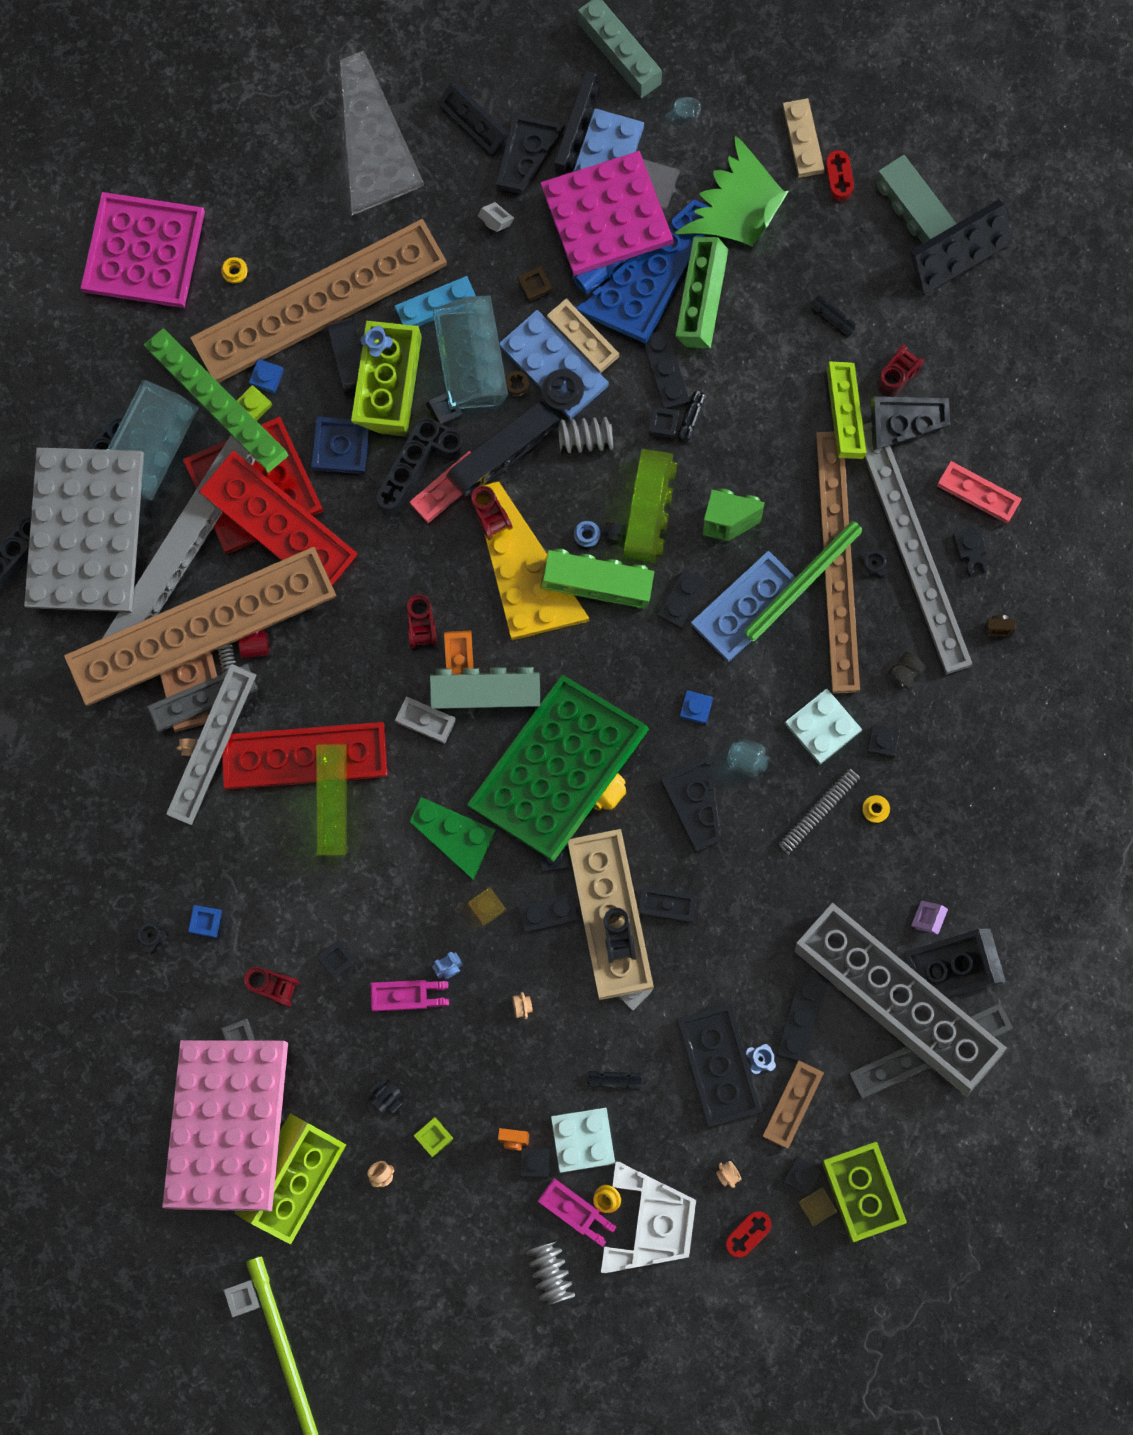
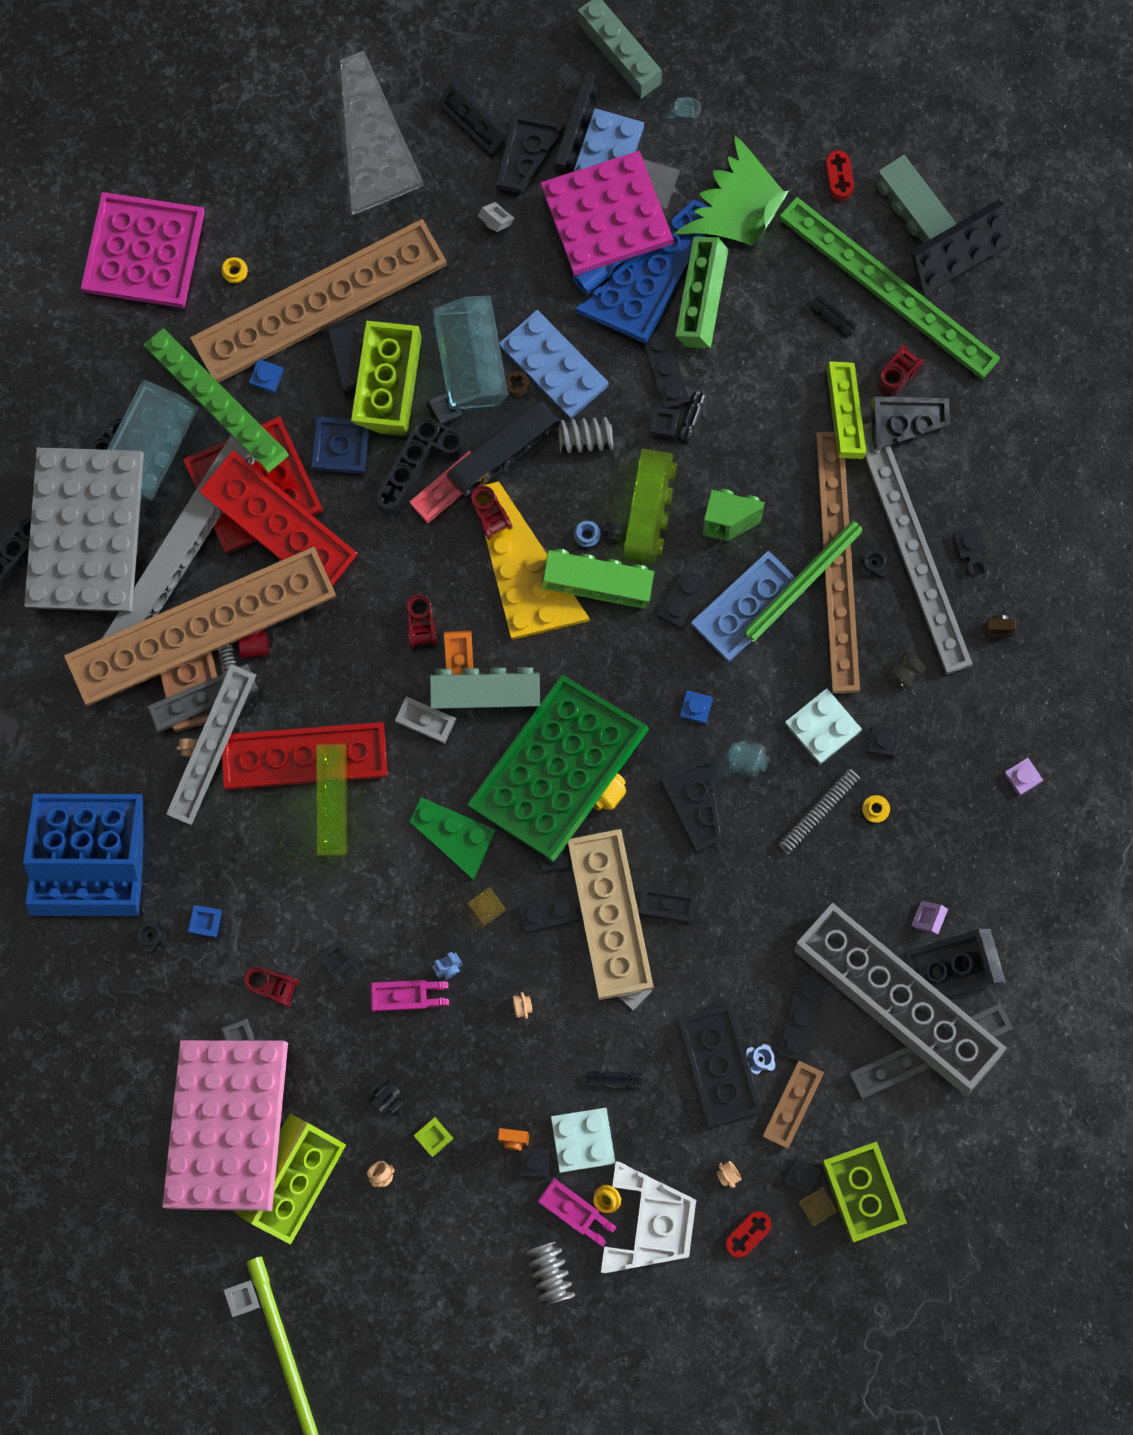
(84, 855): none -> blue slope
(254, 402): lime plate -> none
(373, 334): medium blue plate -> none
(420, 308): dark azure plate -> none
(534, 284): dark brown plate -> none
(556, 380): black gear -> none
(583, 336): tan plate -> none
(618, 940): black piece -> none
(803, 138): tan plate -> none
(889, 288): none -> bright green plate
(979, 492): coral plate -> none
(1023, 776): none -> lavender plate

